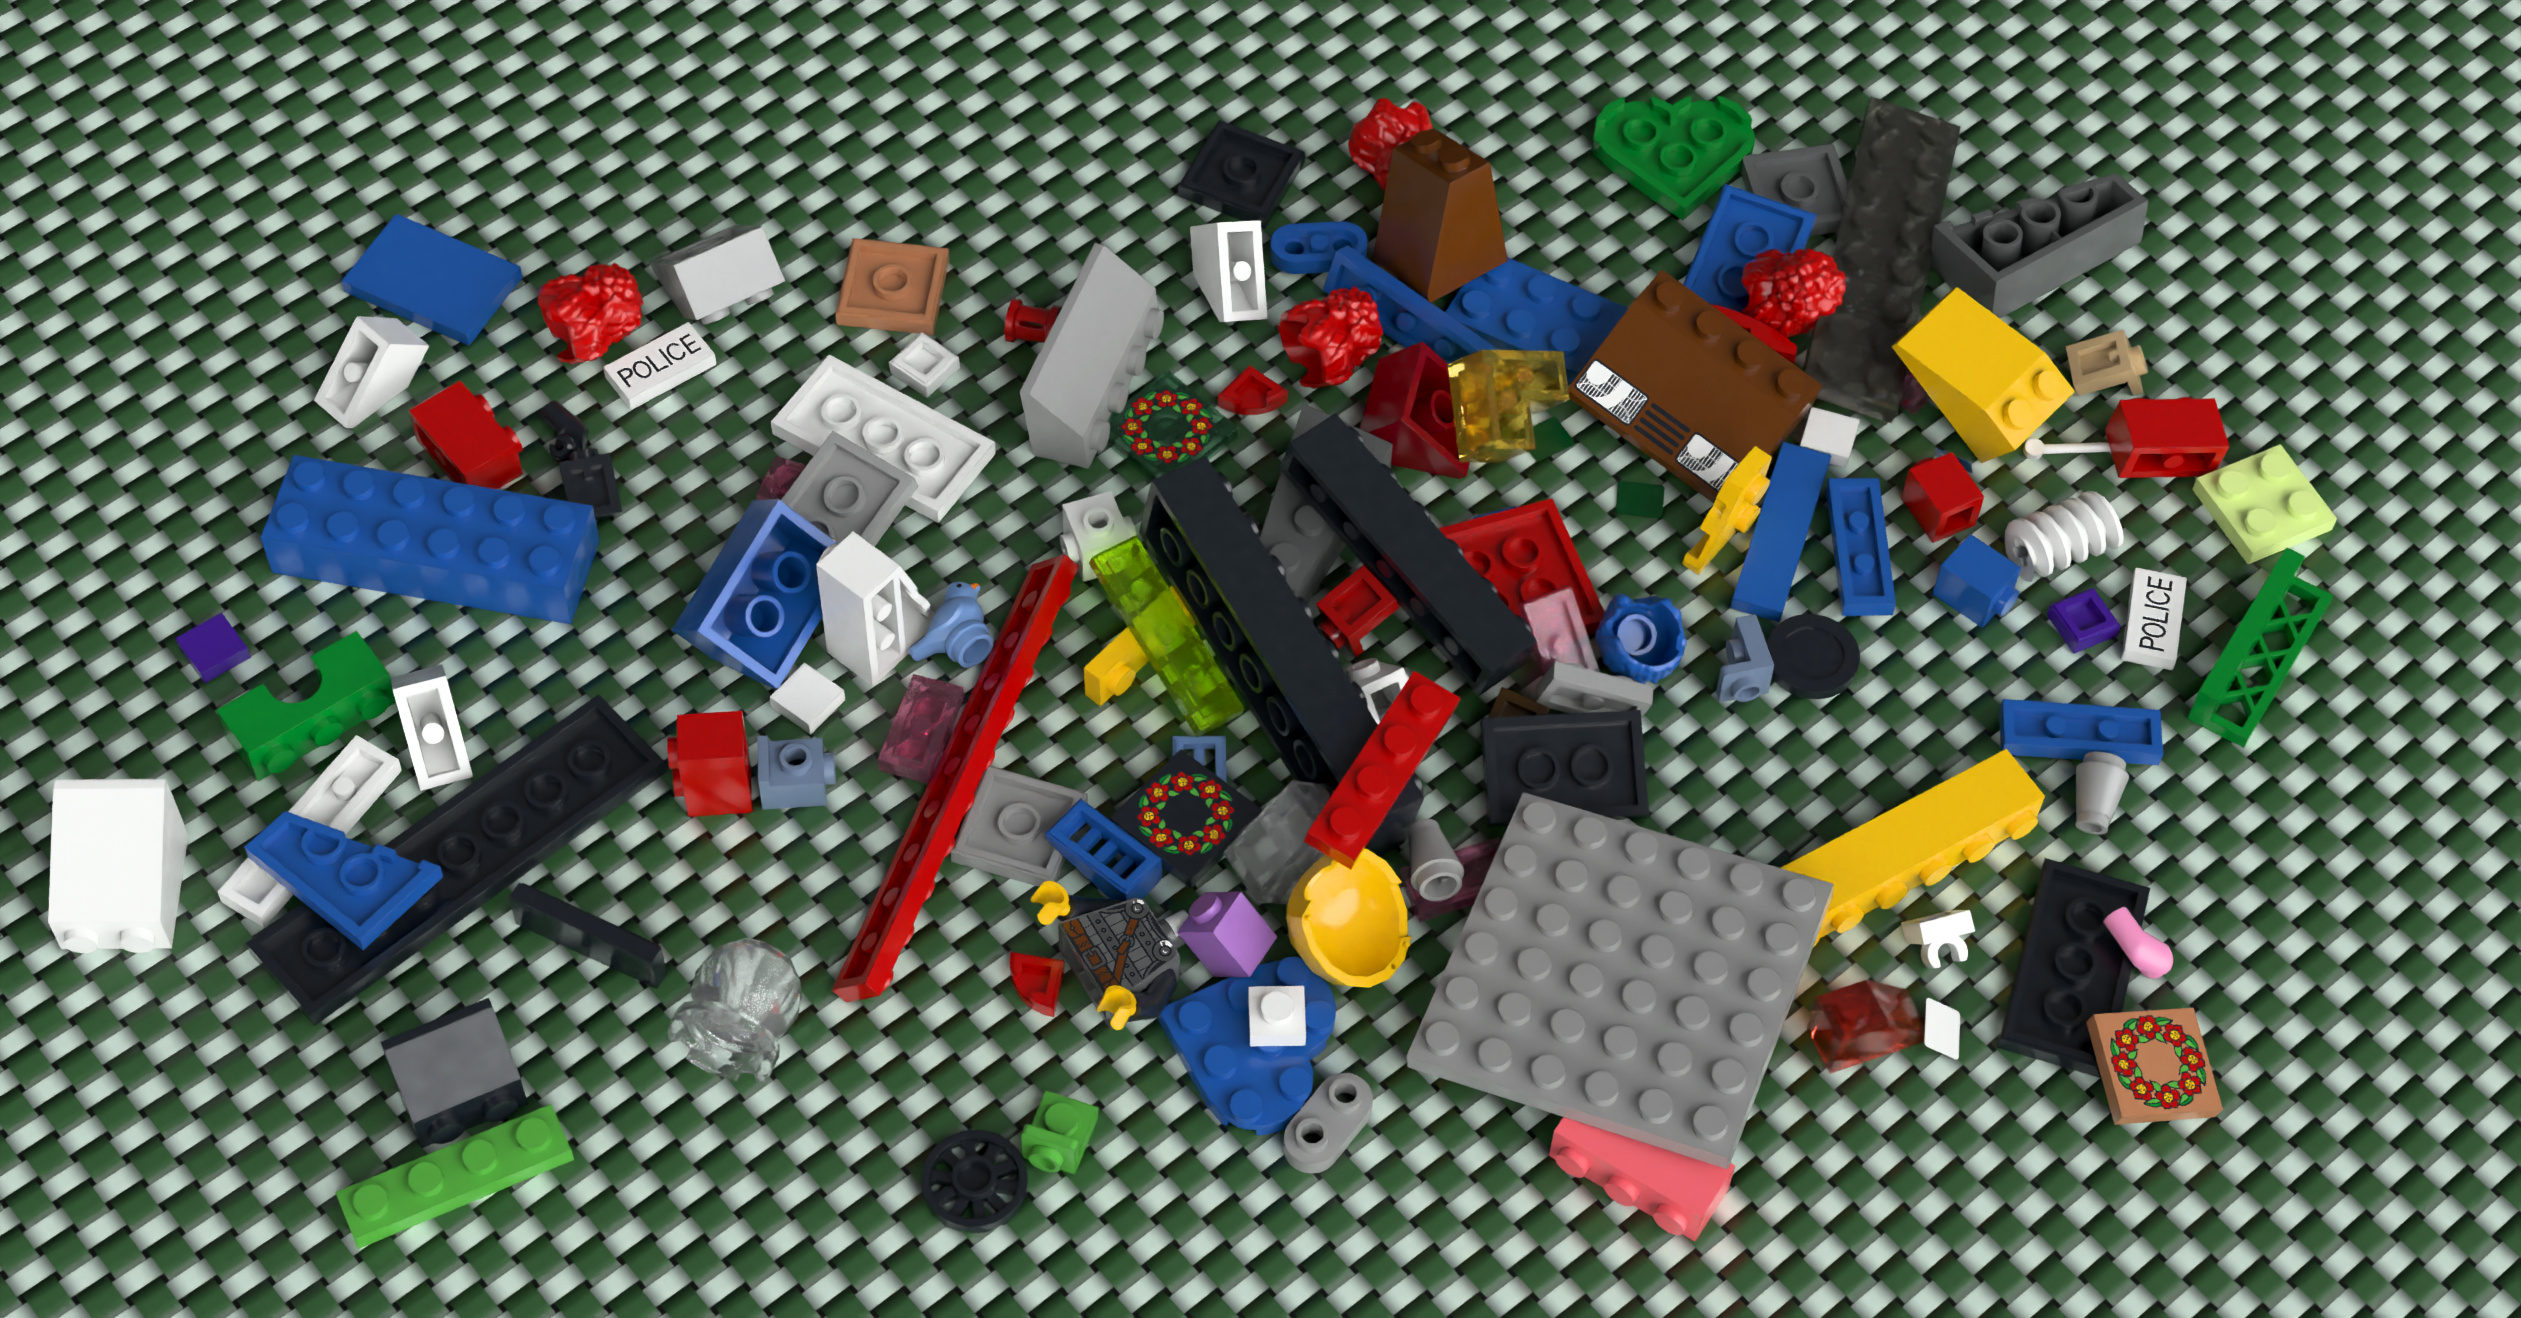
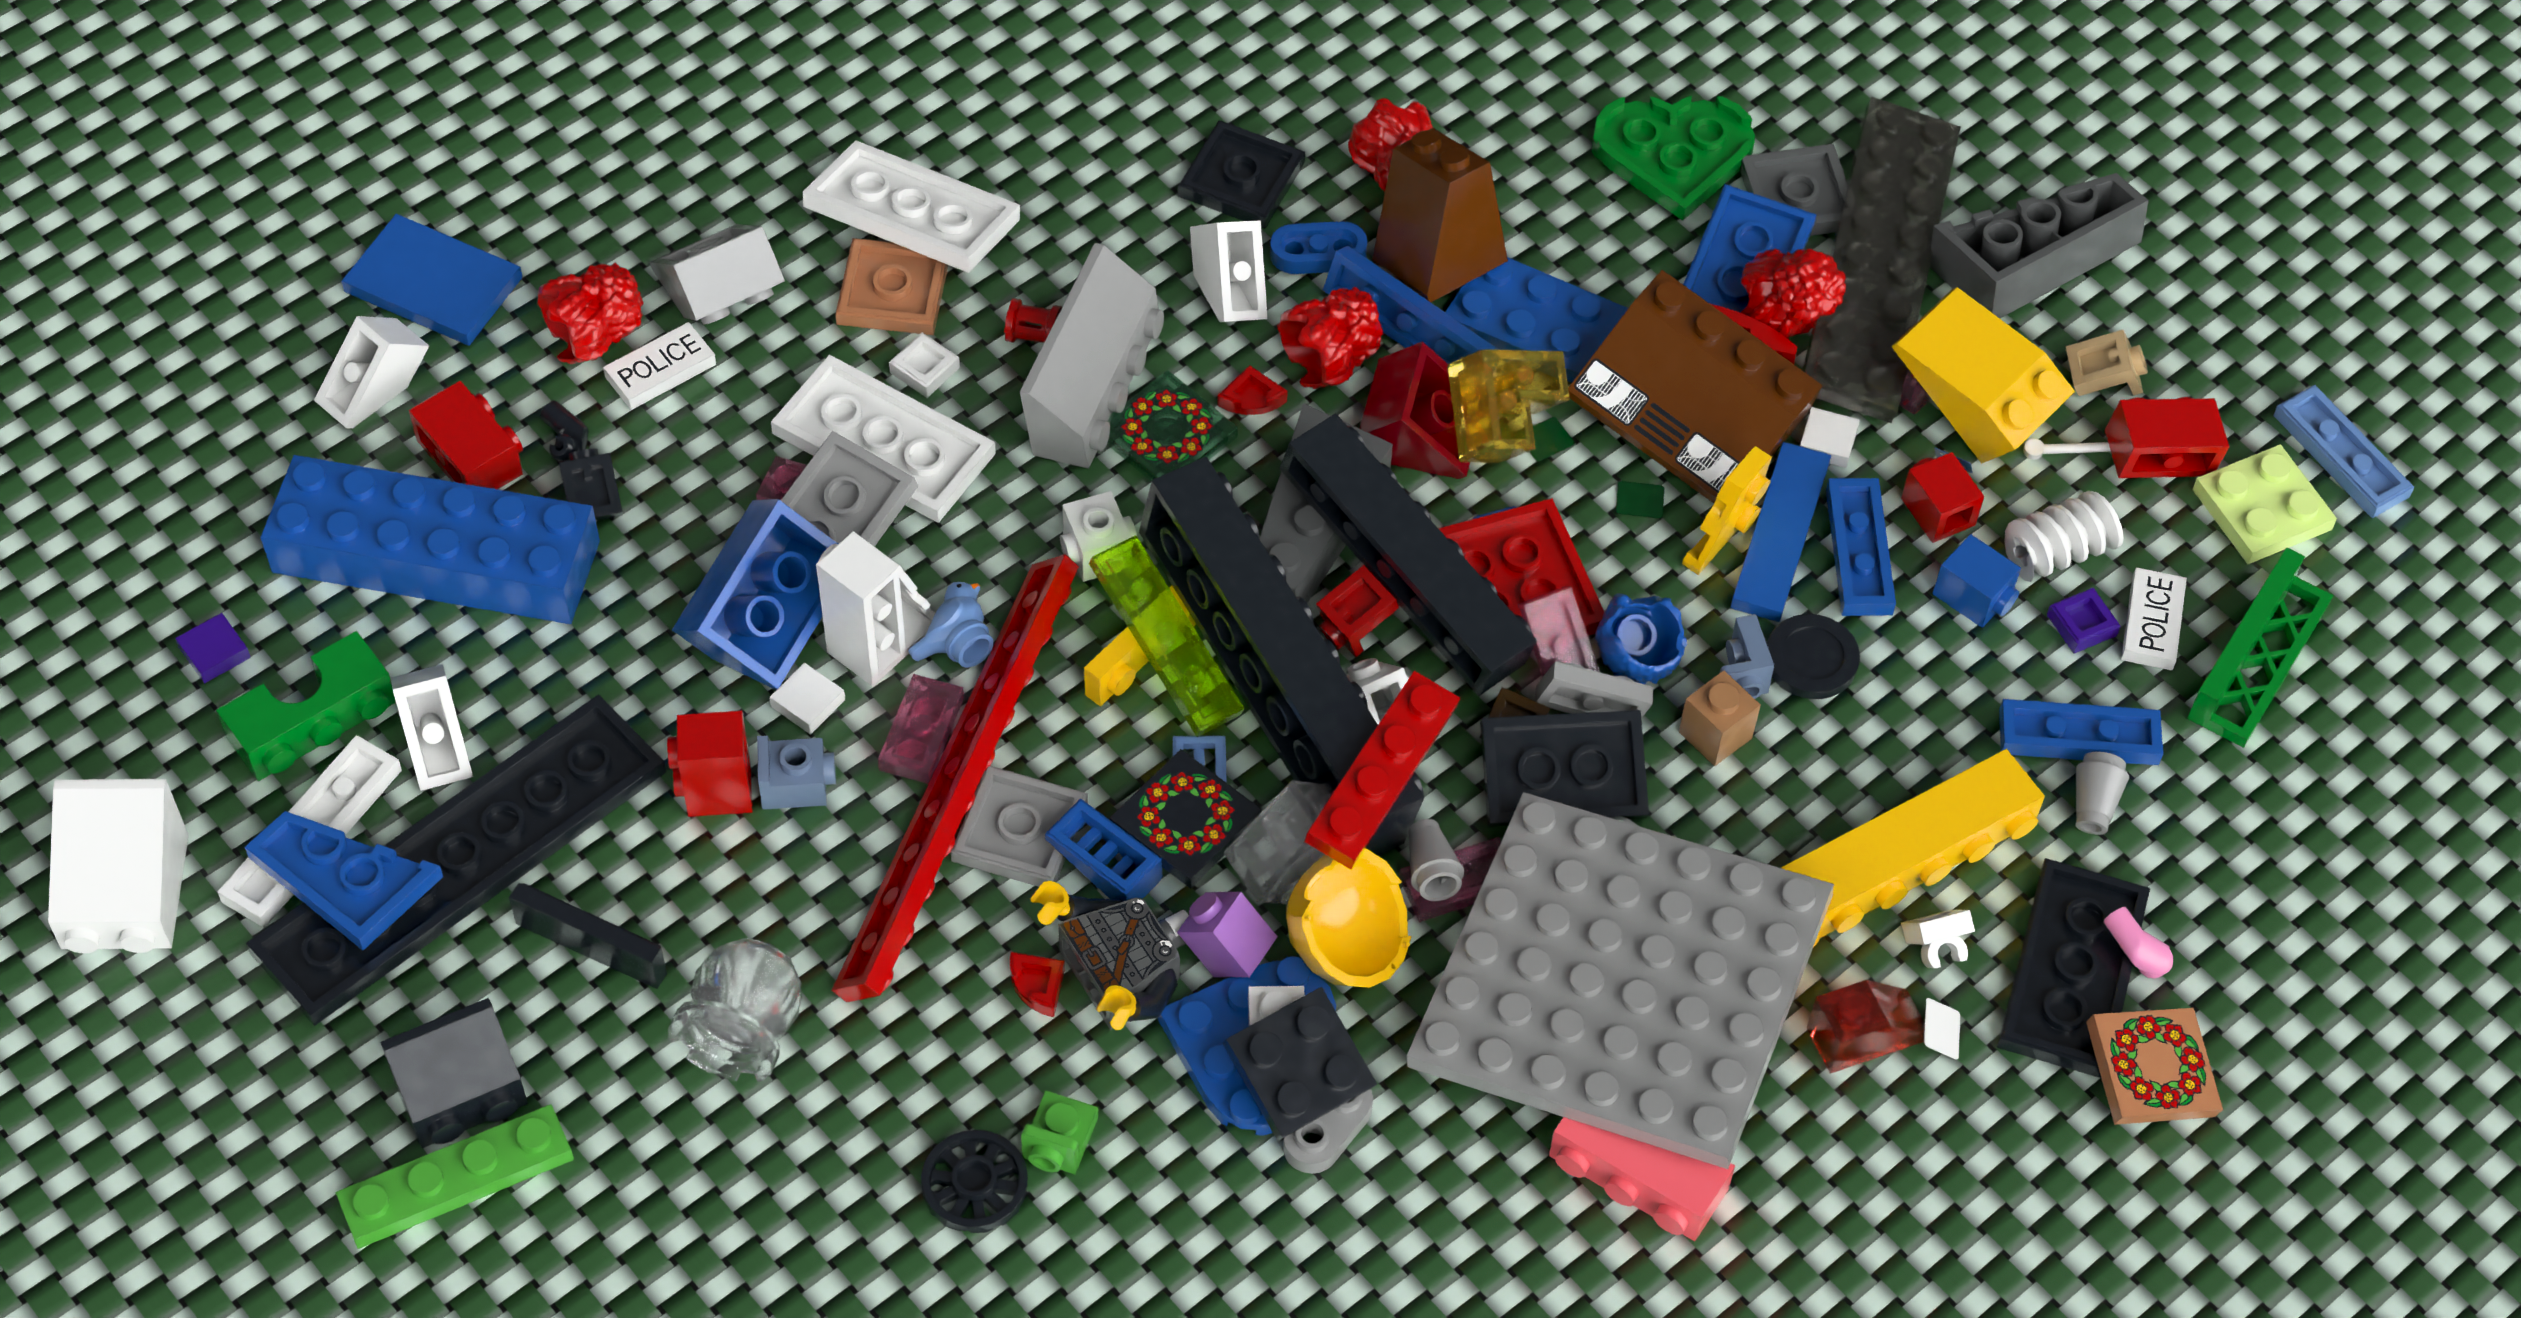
(911, 206): none -> white plate
(1299, 1063): none -> black plate
(1719, 718): none -> medium nougat brick
(2343, 451): none -> medium blue tile

